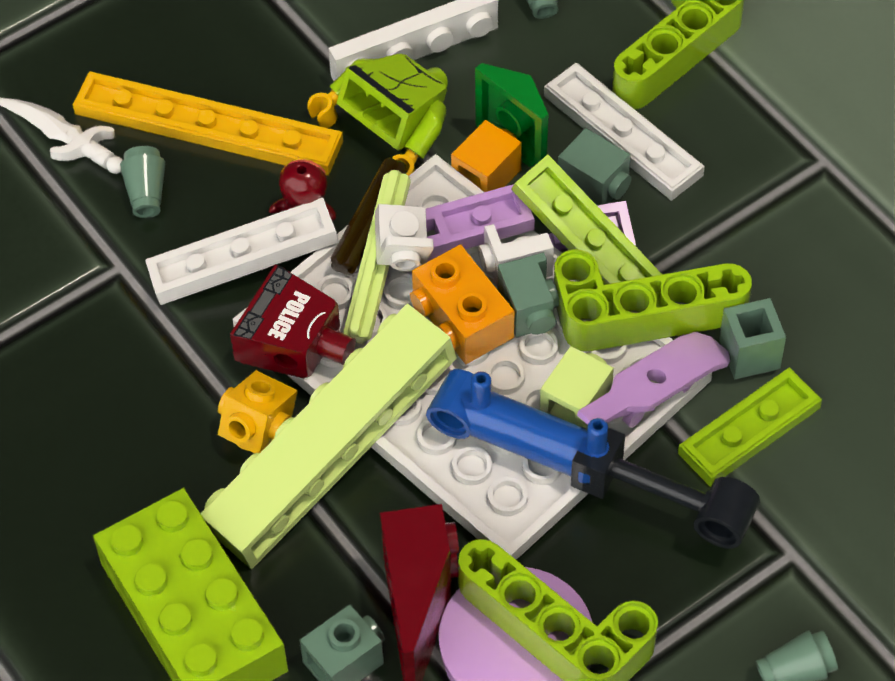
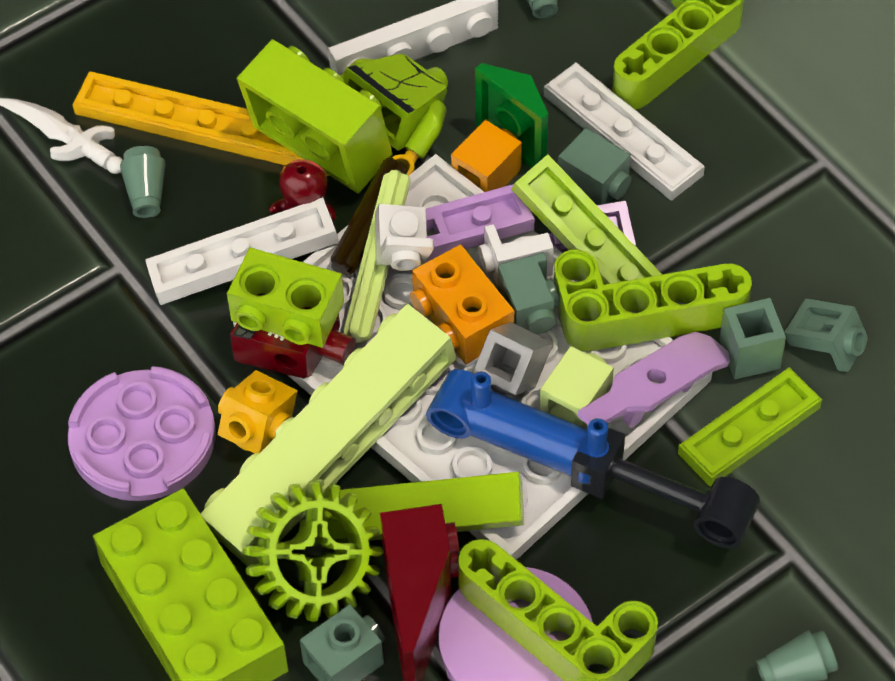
(141, 434): none -> lavender tile
(288, 289): none -> lime brick
(314, 574): none -> lime gear
(315, 114): none -> lime brick
(468, 501): none -> lime tile
(513, 358): none -> light grey brick
(828, 329): none -> sand green bracket

